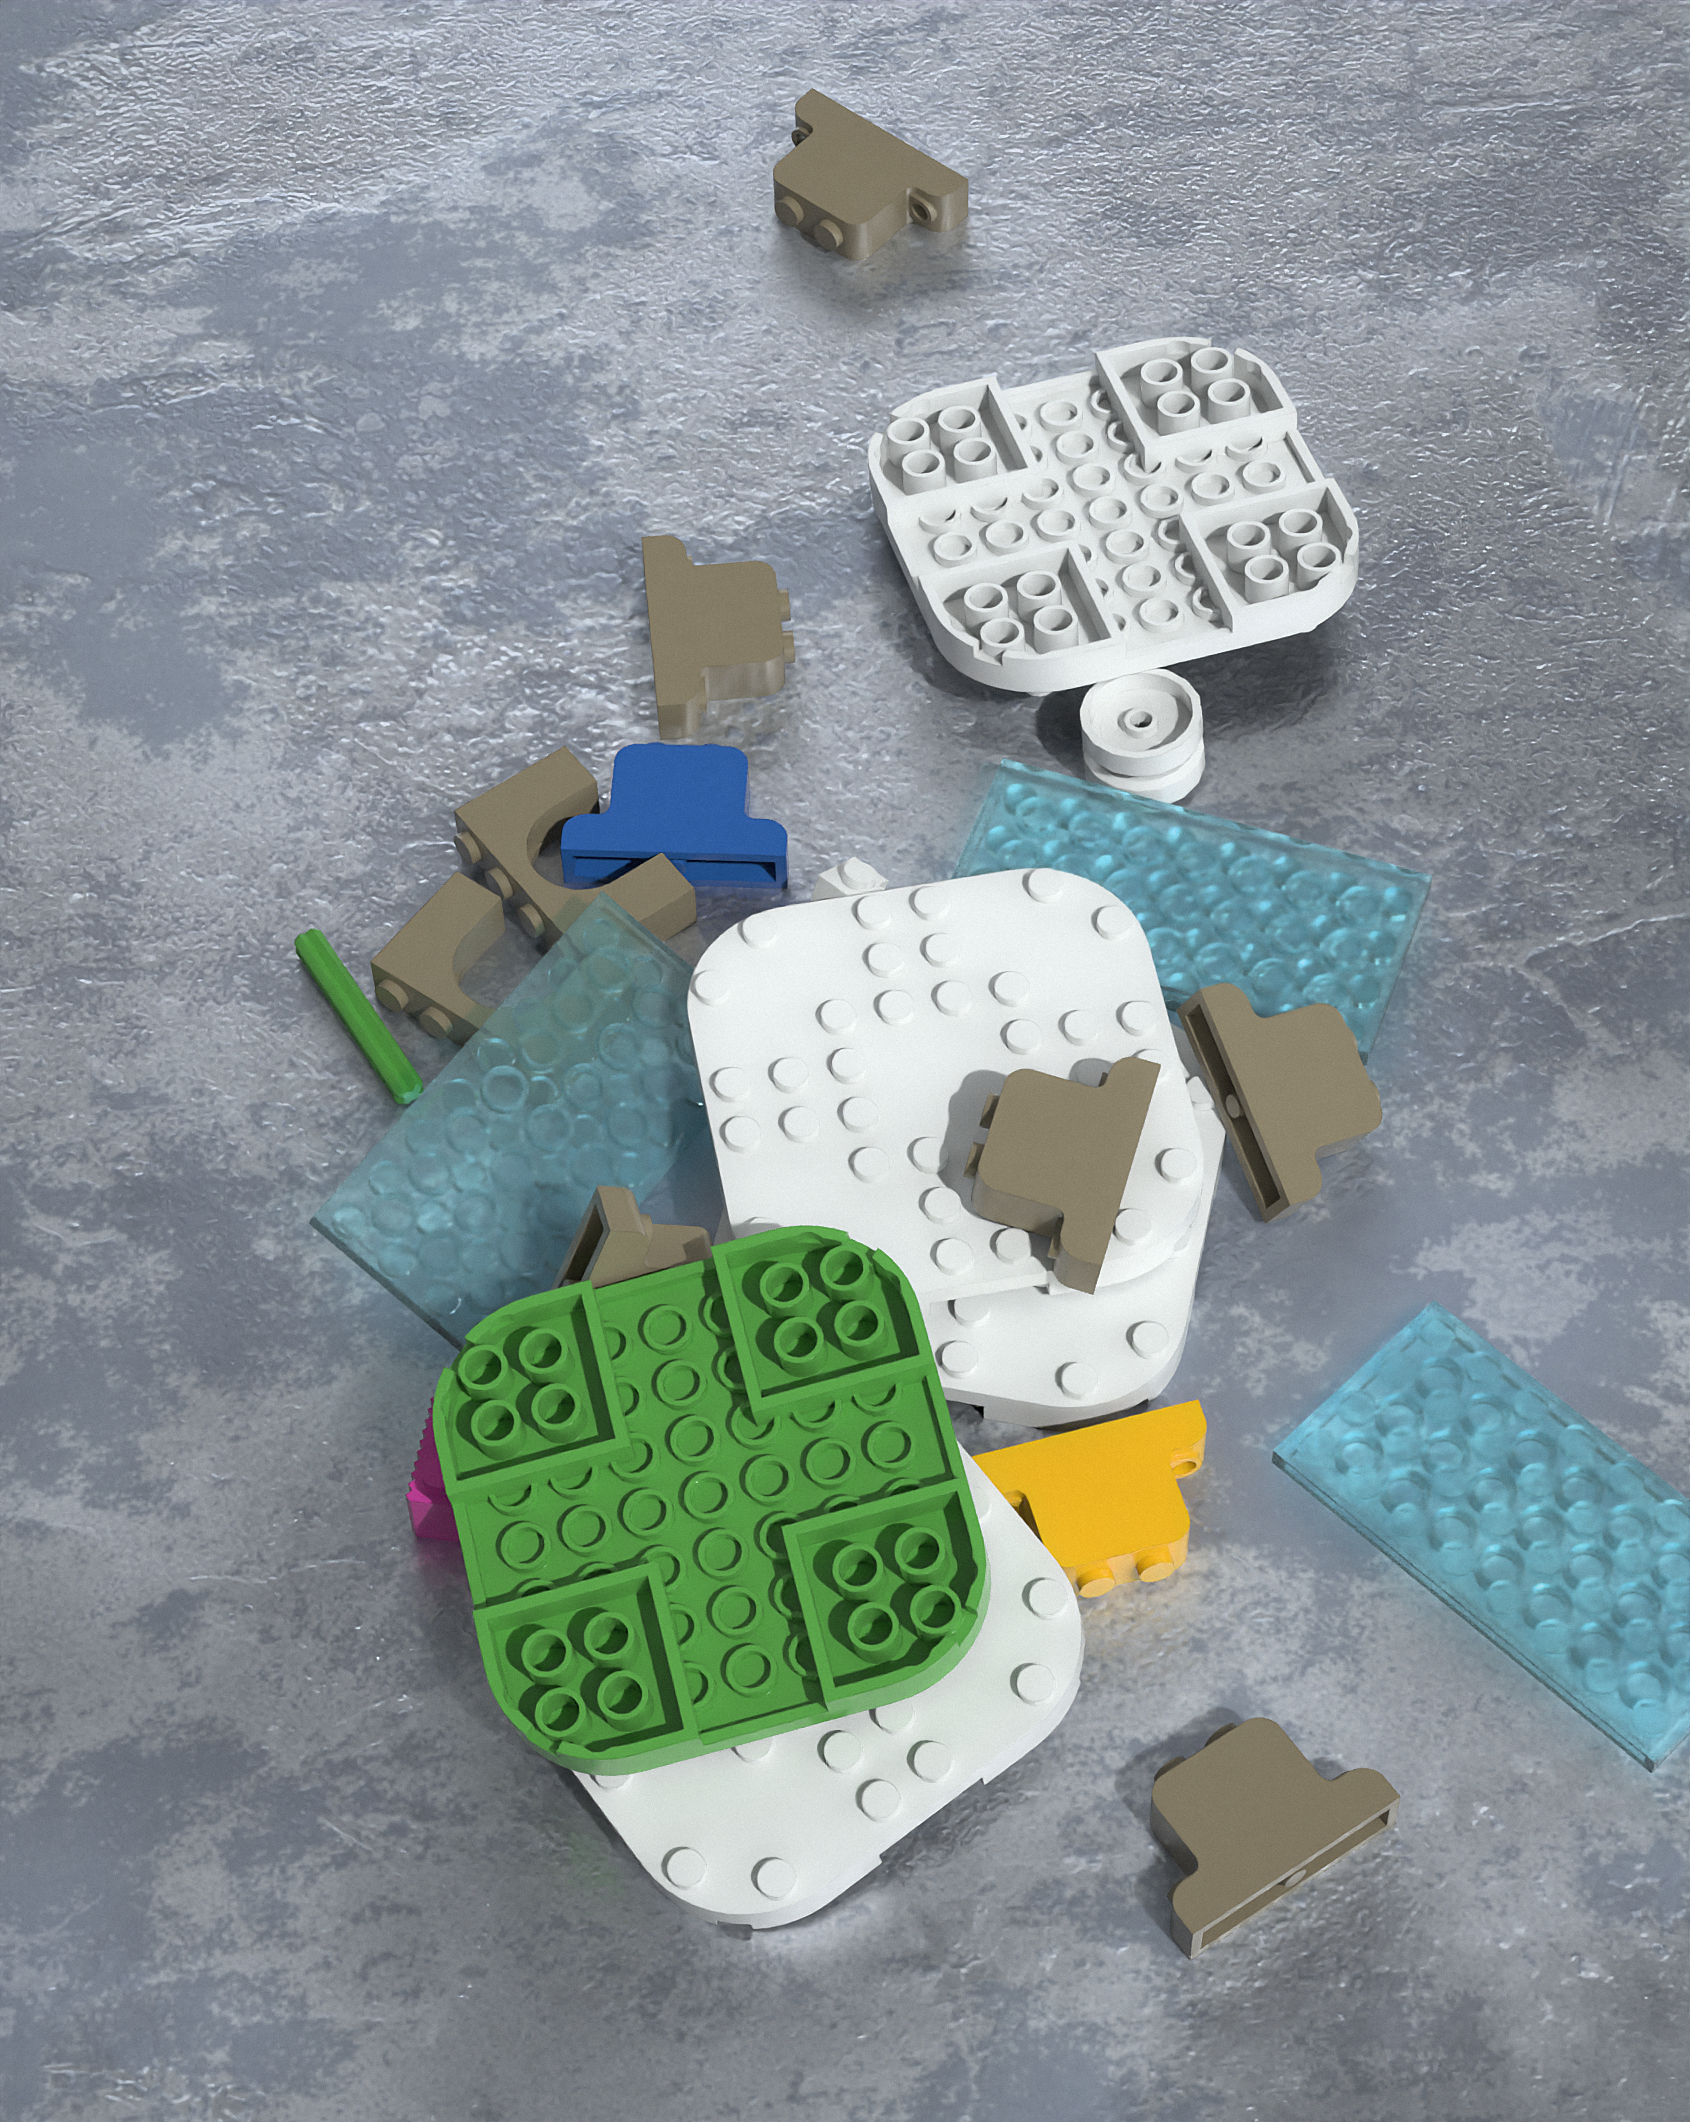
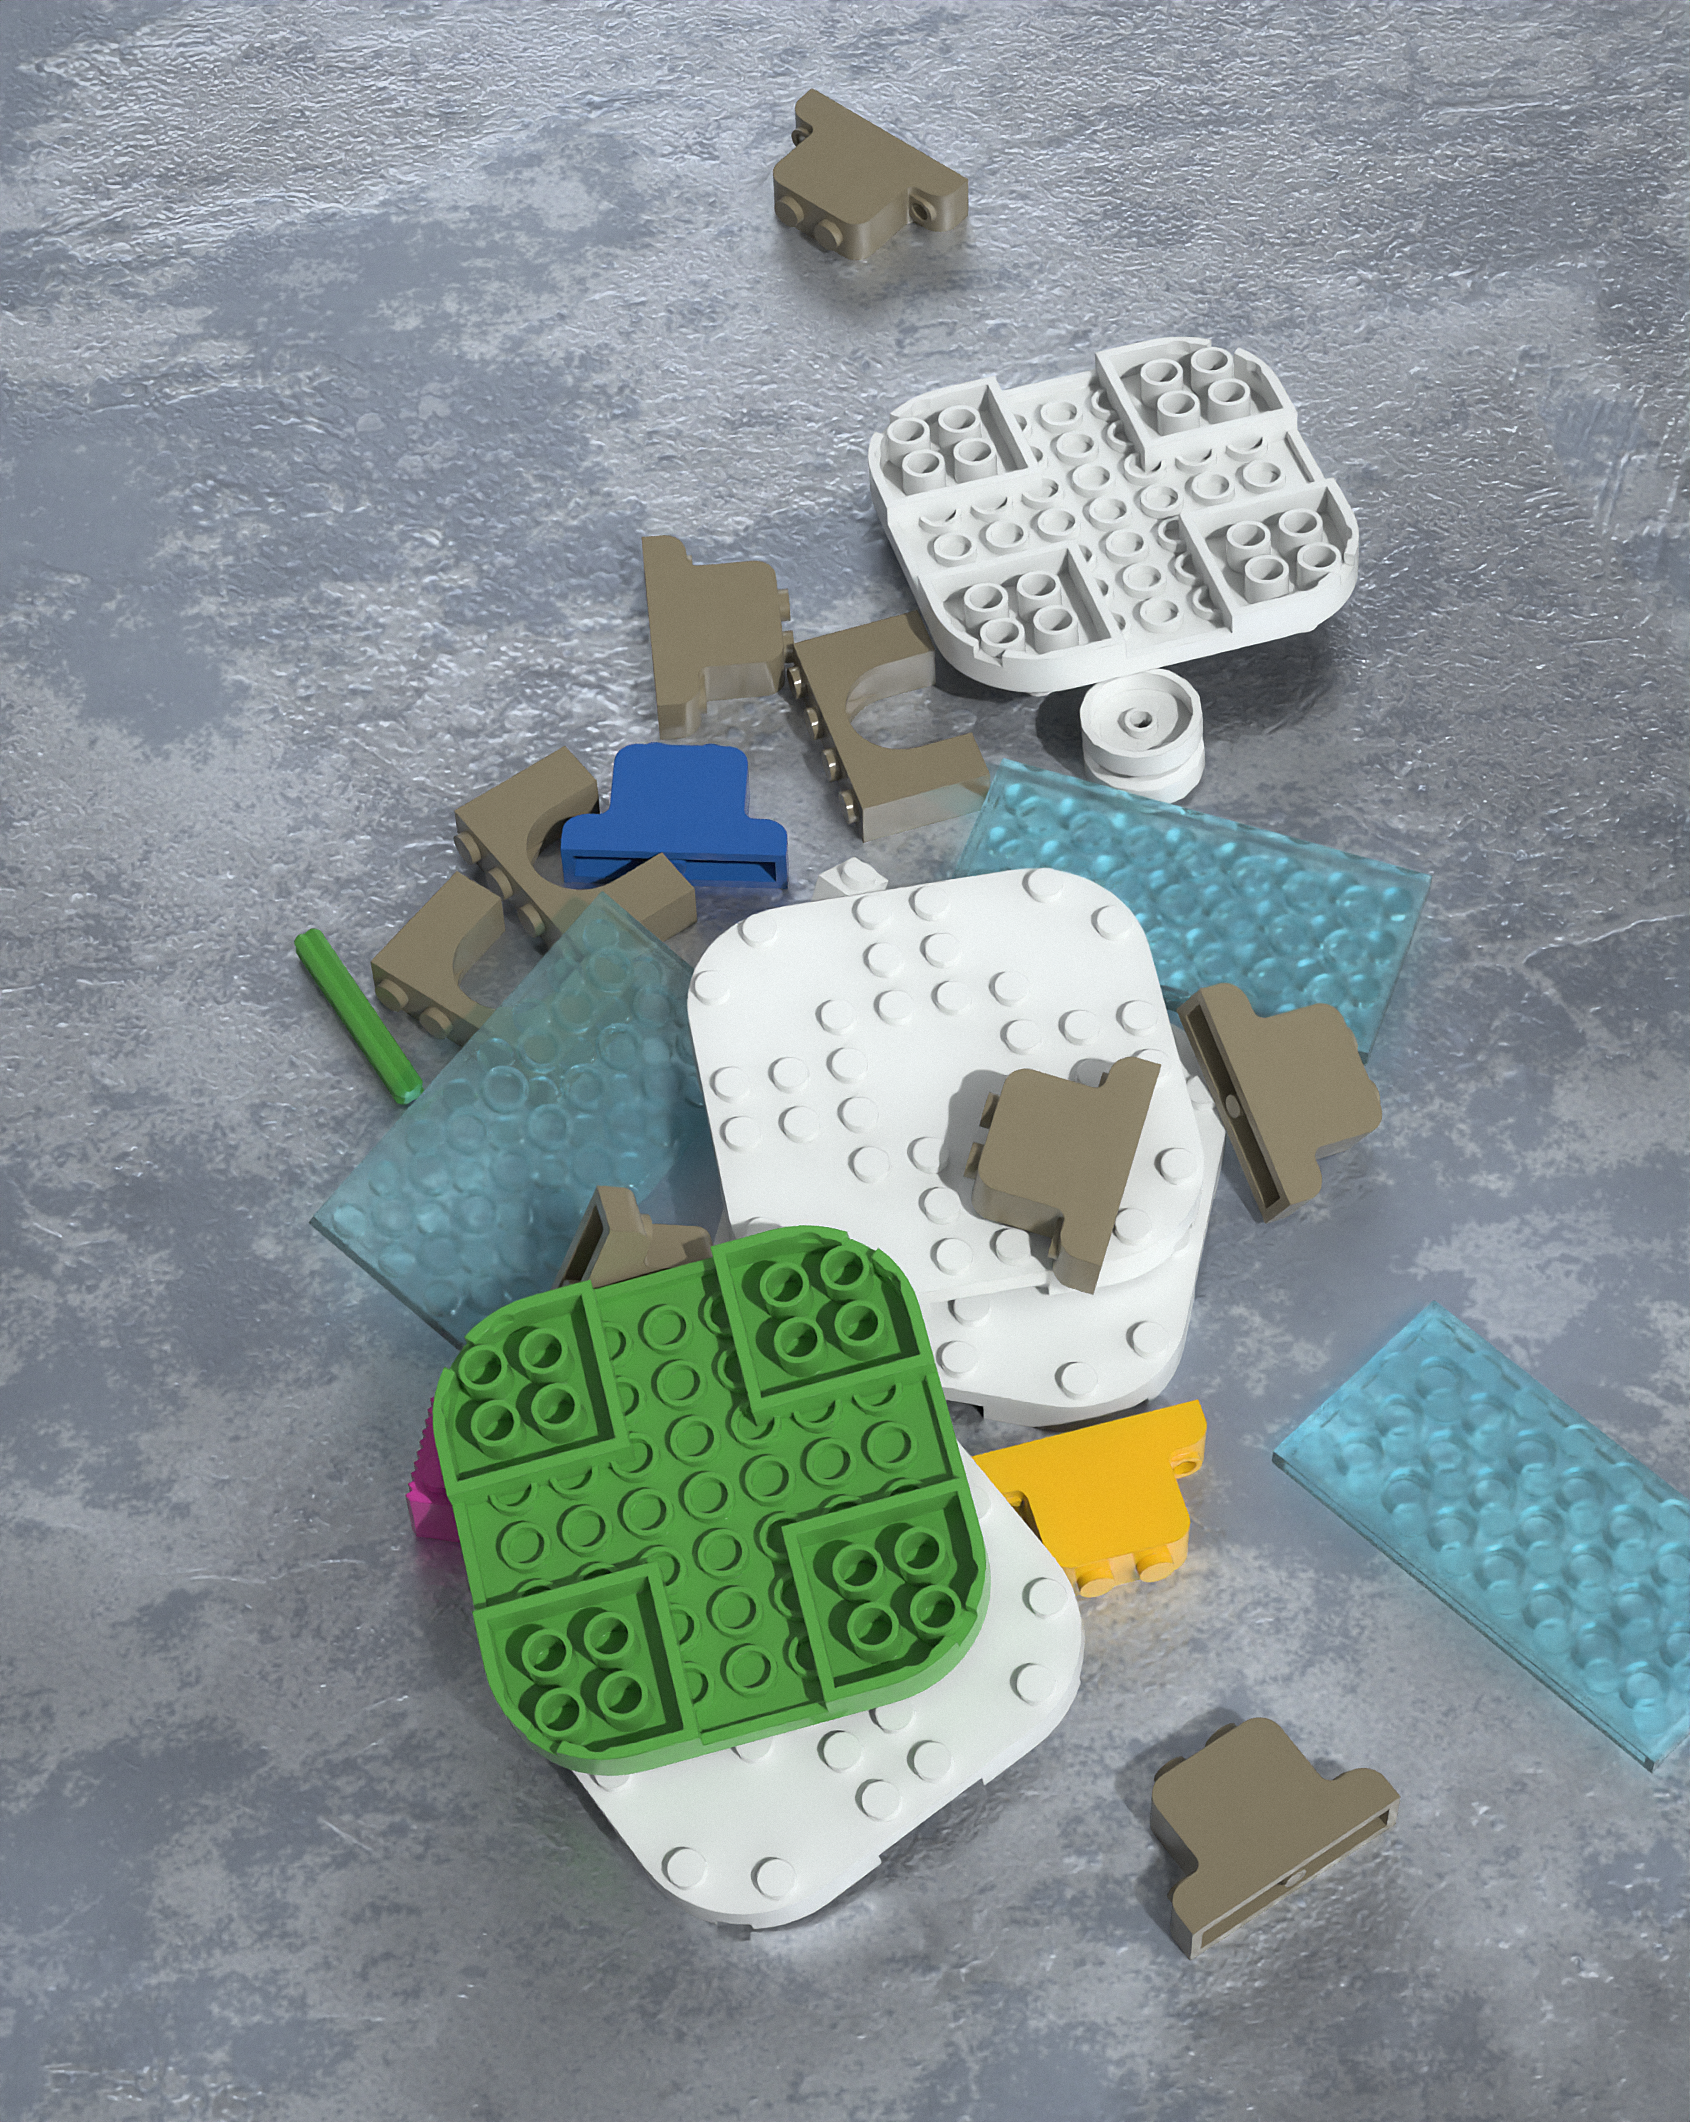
(883, 786): none -> dark tan arch

